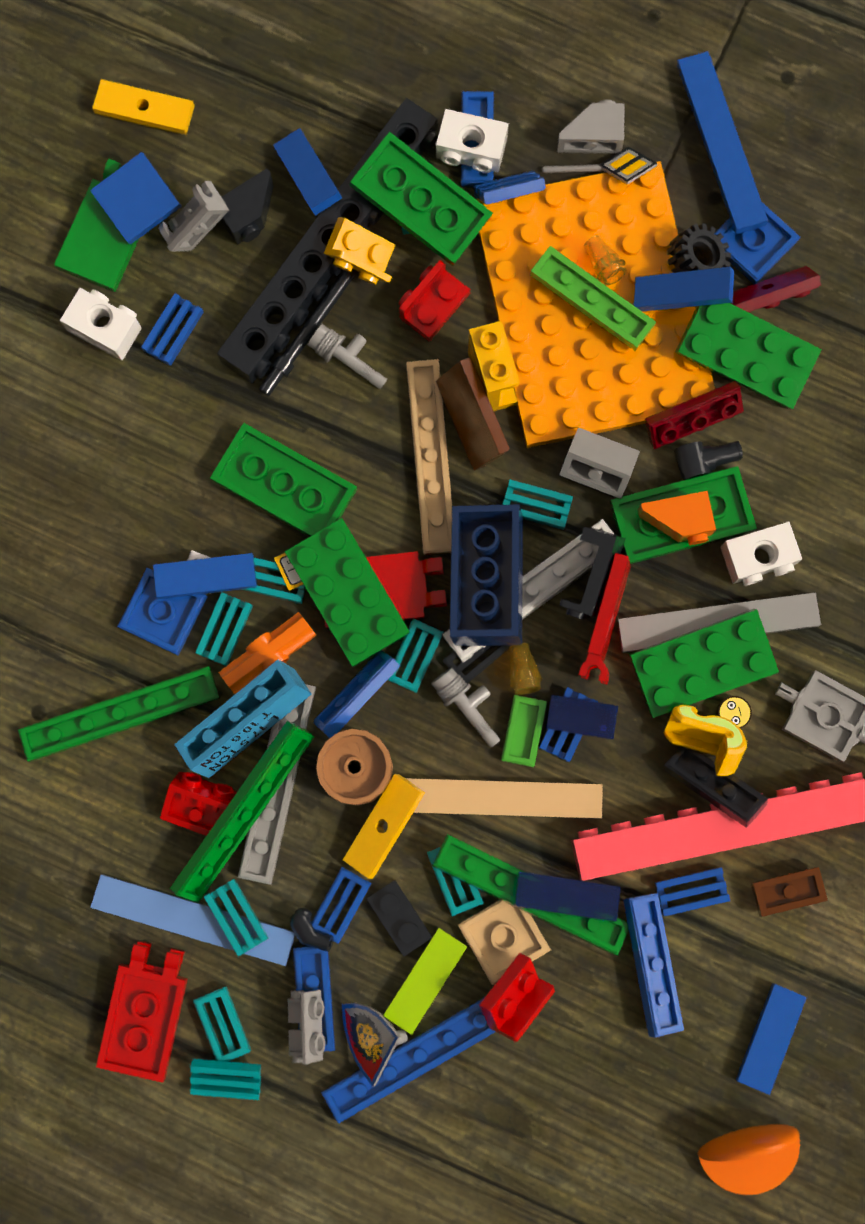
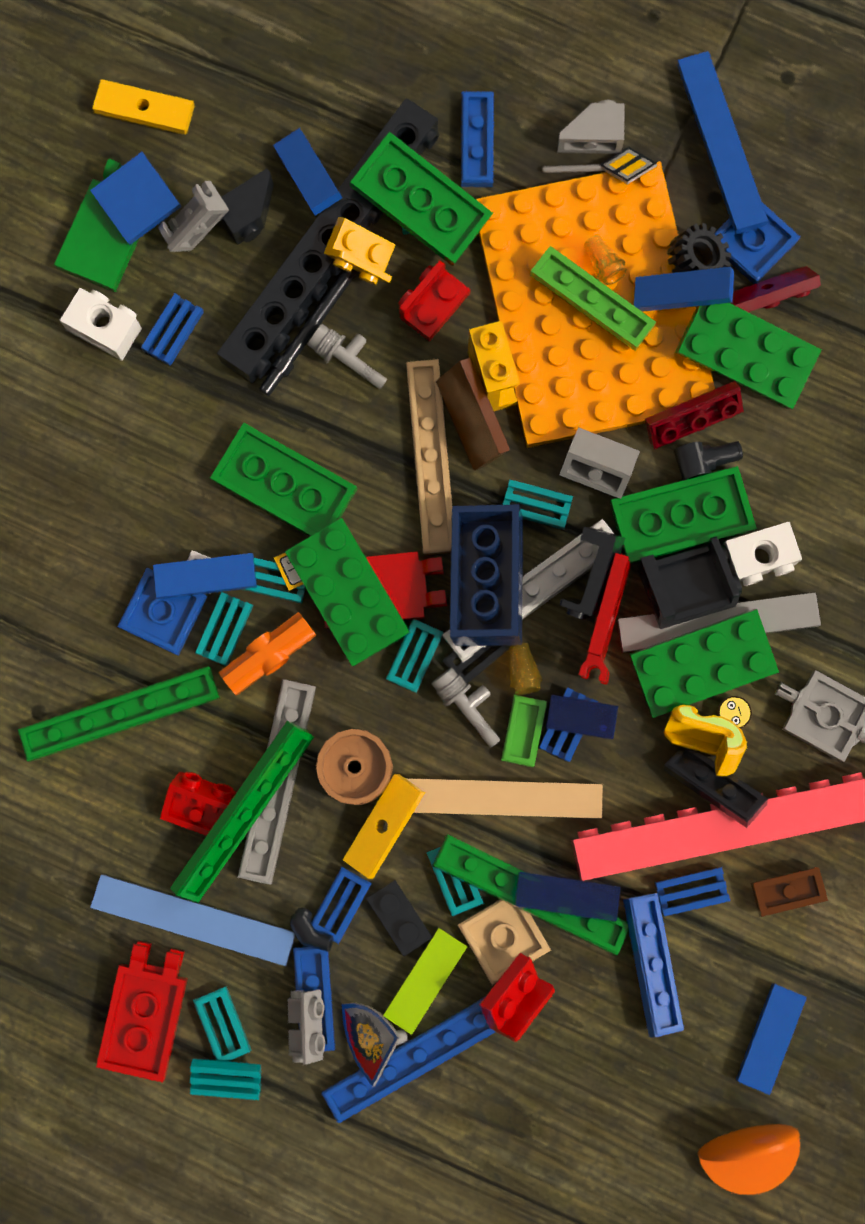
(221, 892): teal tile -> none
(242, 719): dark azure brick -> none
(356, 694): blue tile -> none
(461, 127): white brick -> none
(509, 187): blue tile -> none
(681, 517): orange slope -> none
(690, 584): none -> black panel

